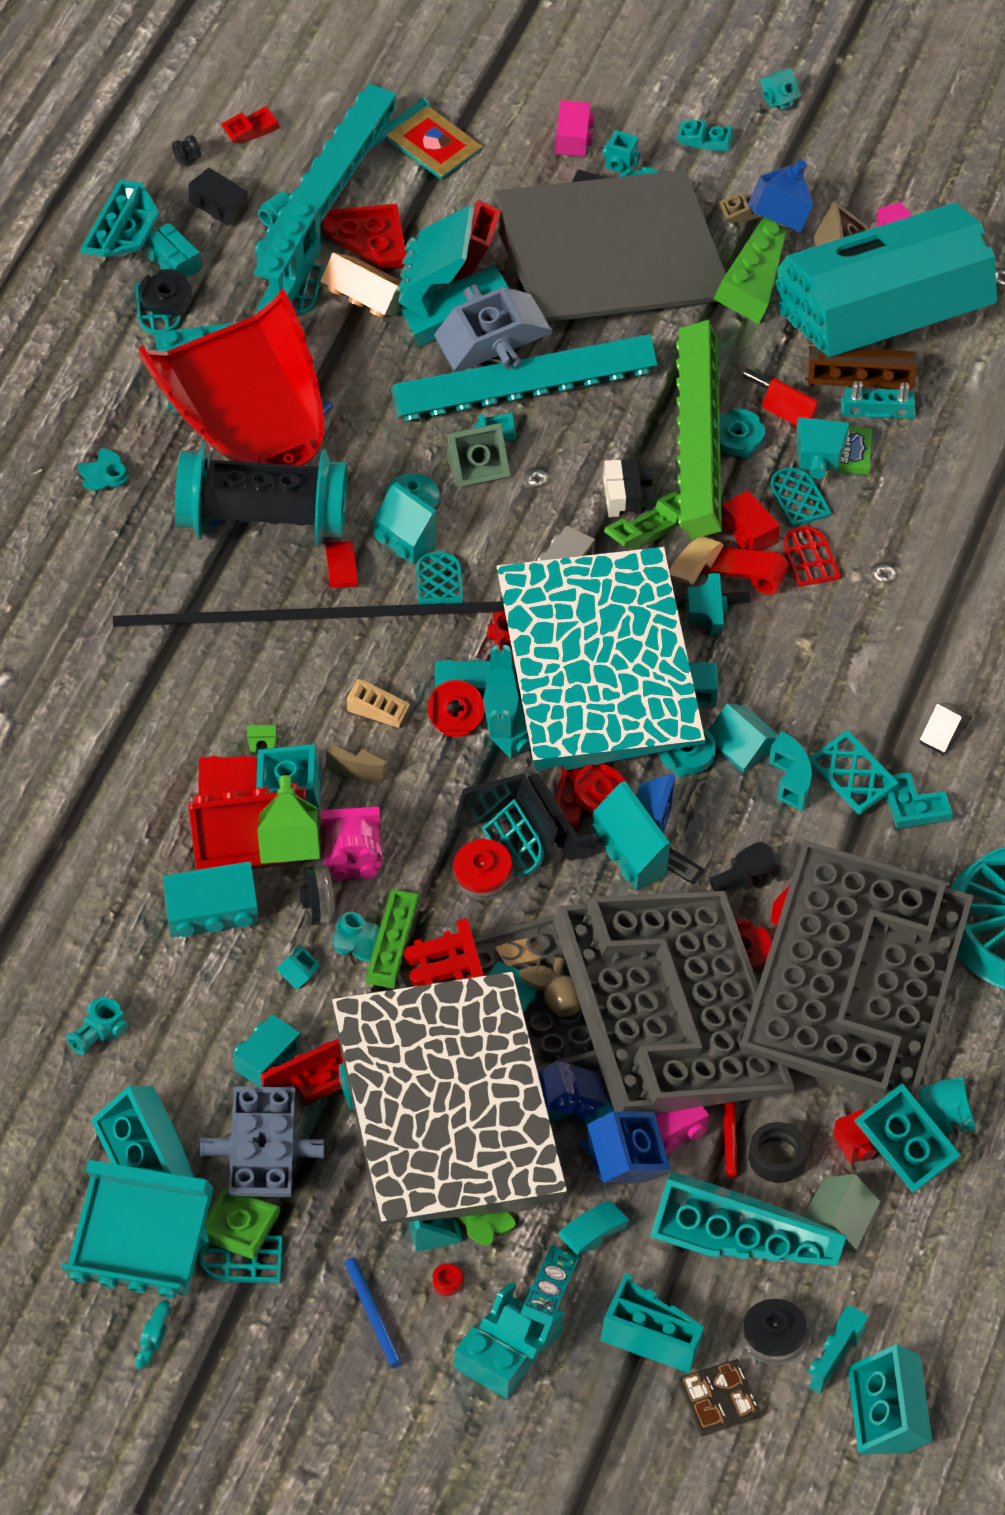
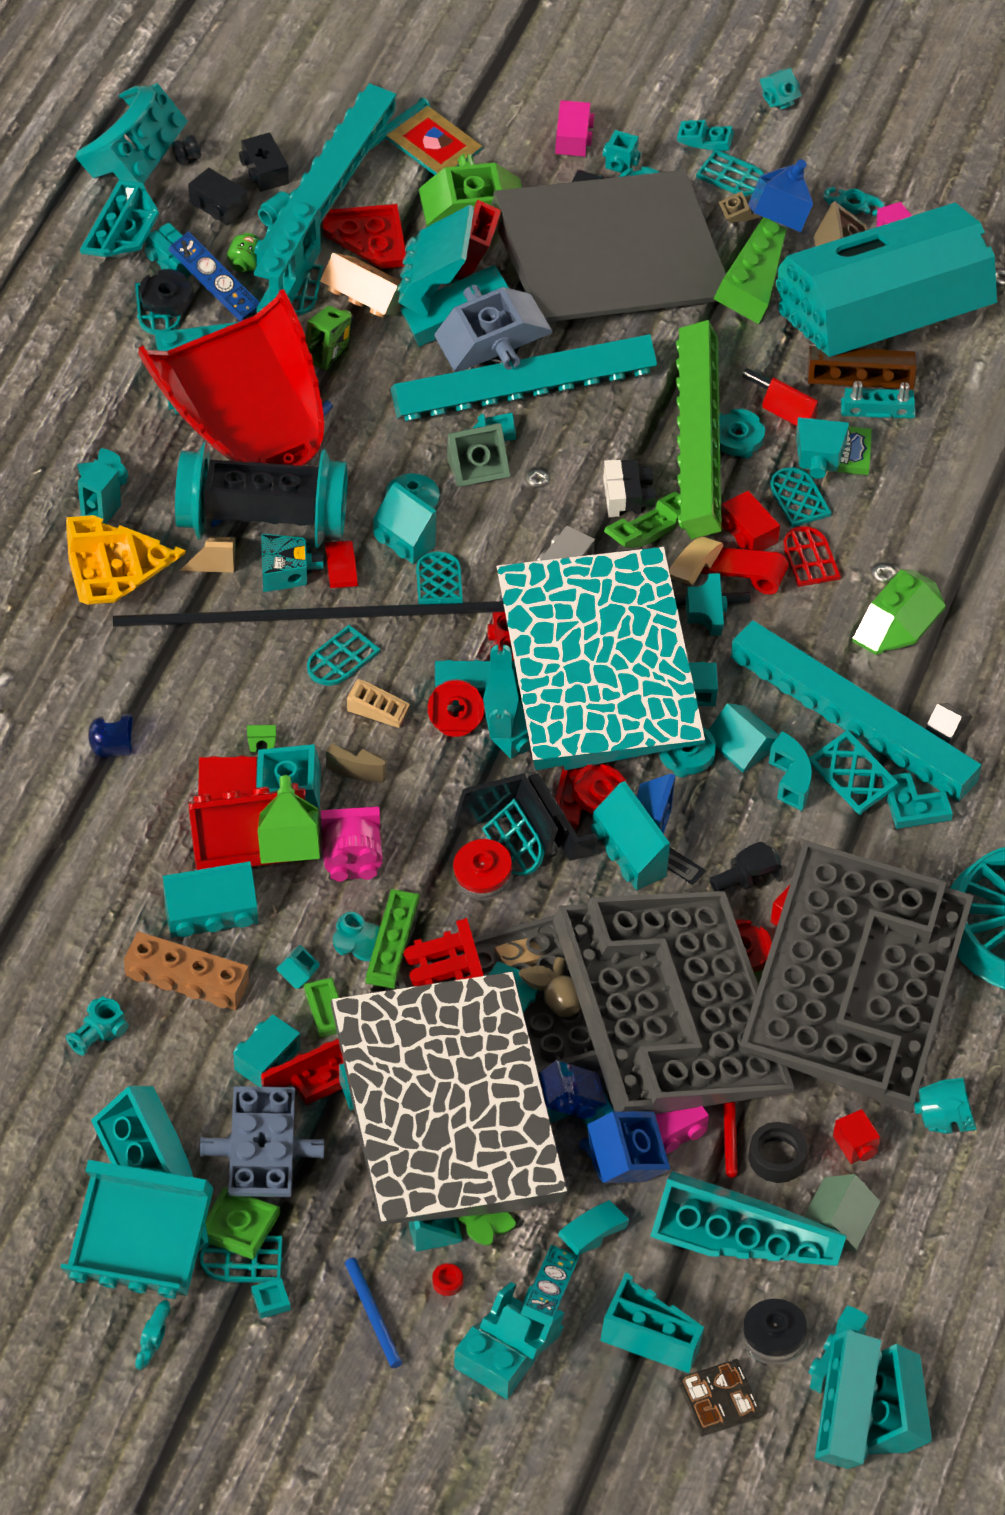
(100, 491): none -> teal brick
(111, 738): none -> clear blue helmet
(112, 560): none -> yellow wedge
(149, 123): none -> teal piece
(186, 970): none -> medium nougat brick
(214, 276): none -> blue tile
(215, 556): none -> tan slope
(242, 253): none -> bright green head
(251, 127): red slope -> none
(264, 162): none -> black brick
(270, 1298): none -> teal plate
(286, 562): none -> teal torso
(318, 895): piece -> none
(319, 997): none -> bright green tile
(328, 335): none -> bright green torso
(342, 647): none -> teal window
(463, 186): none -> bright green slope
(727, 167): none -> teal window
(848, 1399): none -> teal brick
(855, 711): none -> teal brick
(865, 200): none -> teal piece
(900, 613): none -> bright green wedge
(908, 1138): teal slope -> none

